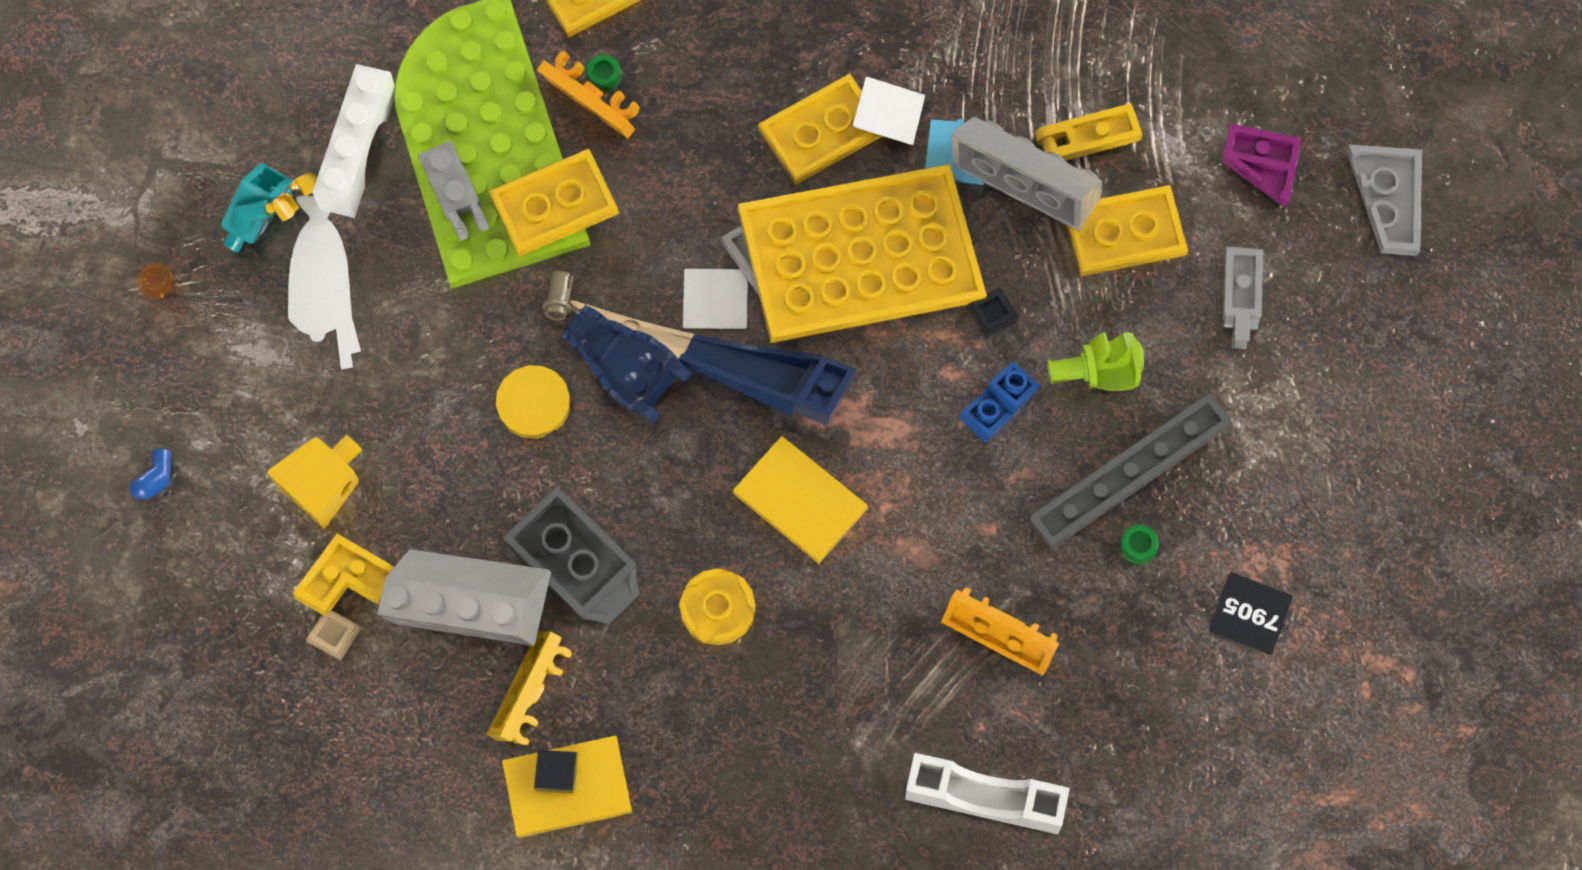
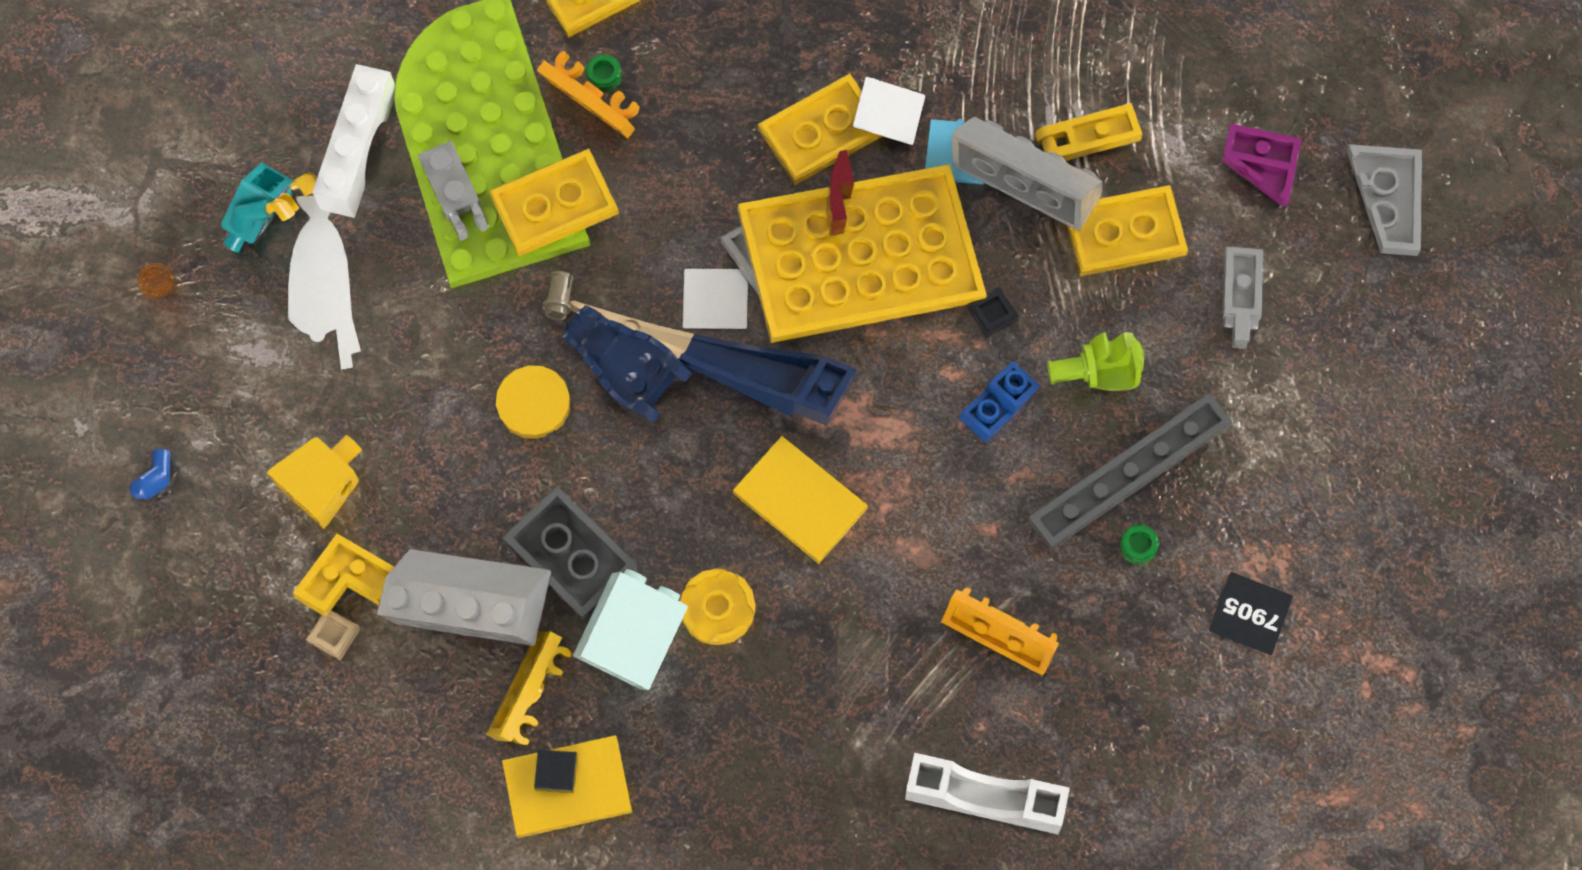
(631, 629): none -> light aqua brick
(839, 189): none -> dark red slope

